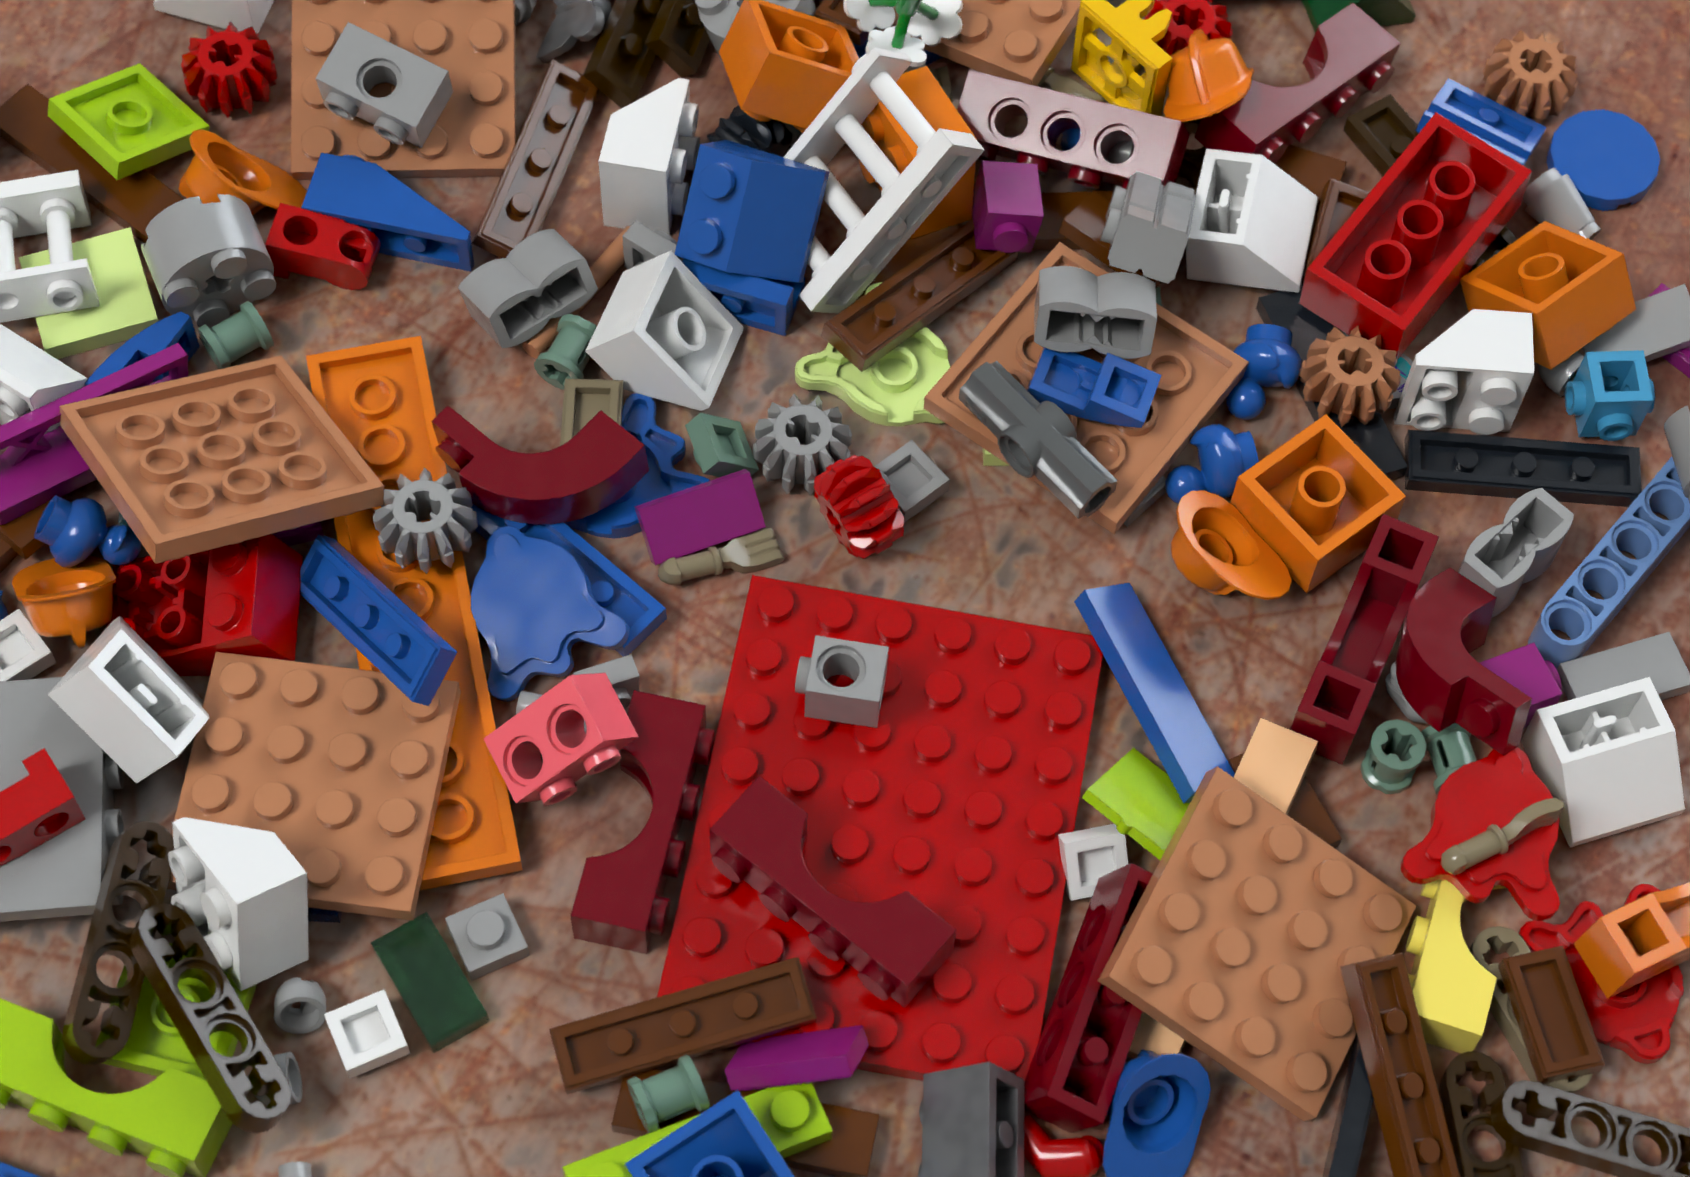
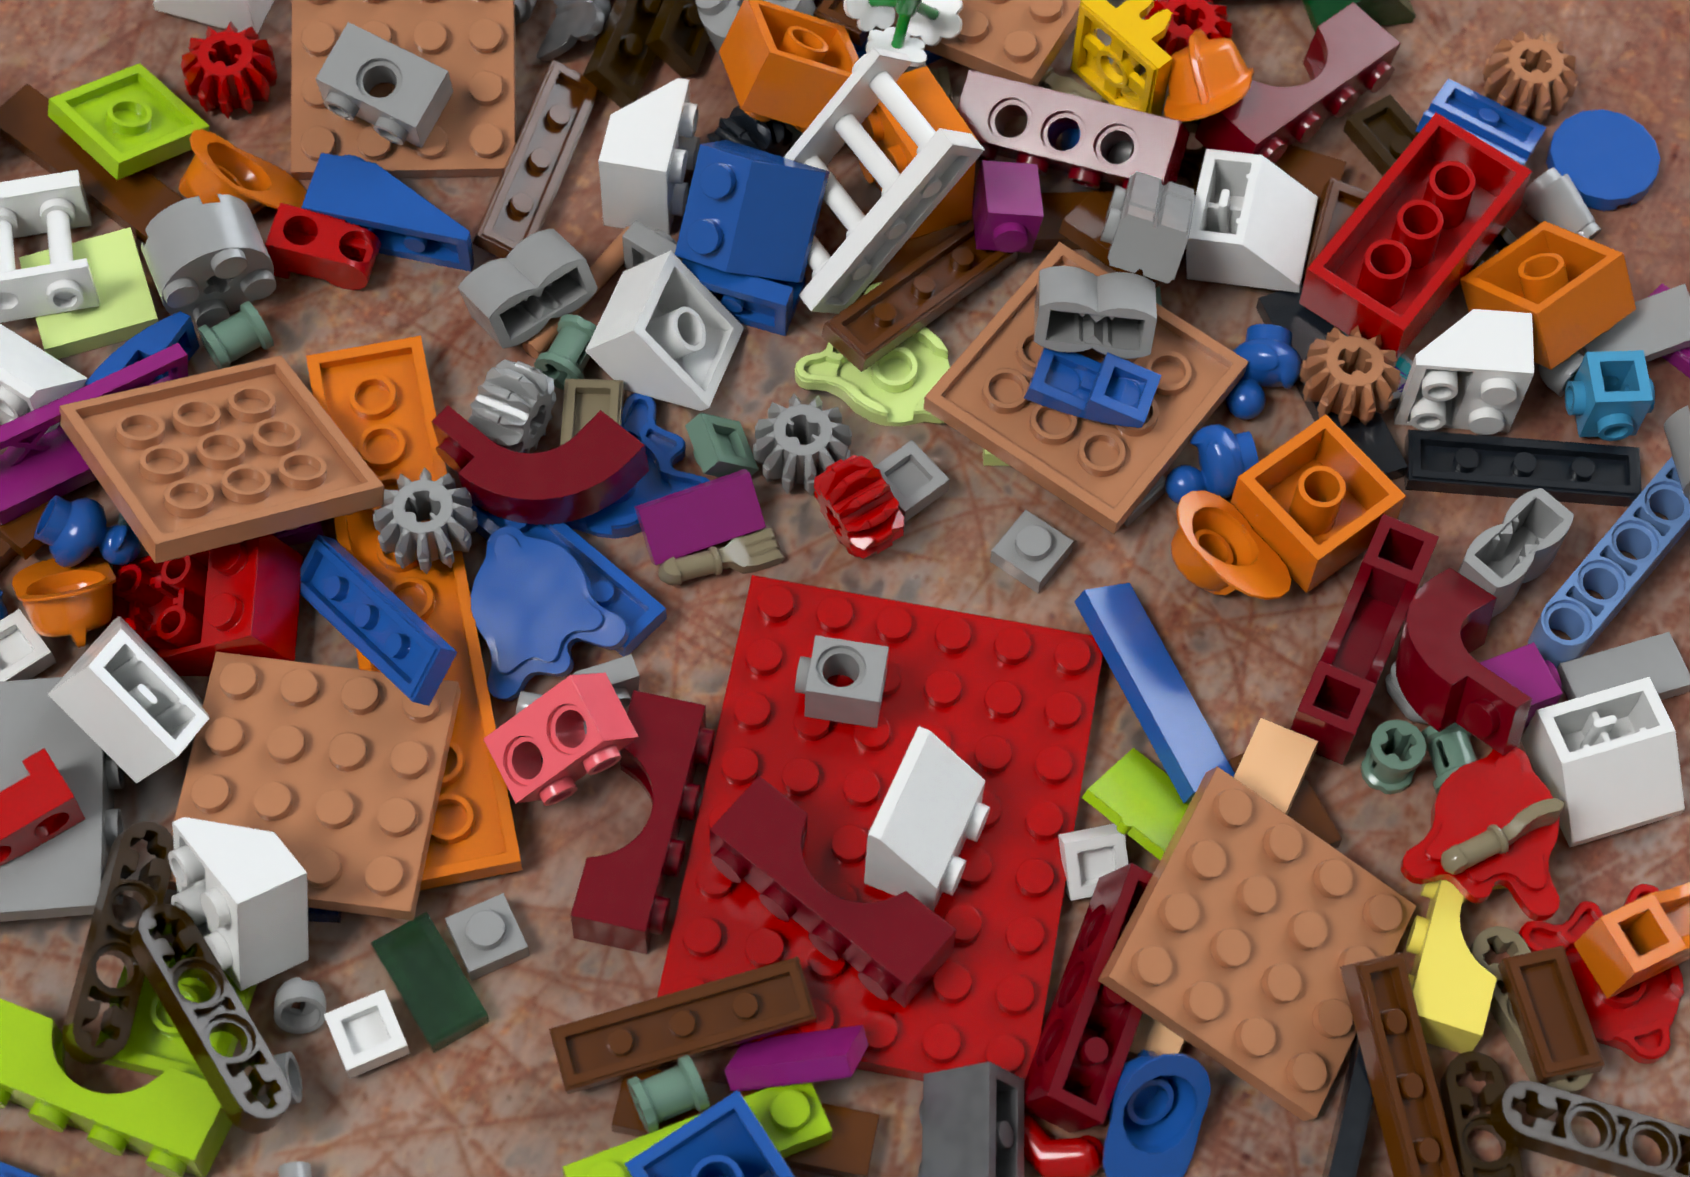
(514, 406): none -> light grey gear
(925, 823): none -> white slope
(1031, 551): none -> light grey plate
(1037, 439): dark grey piece -> none

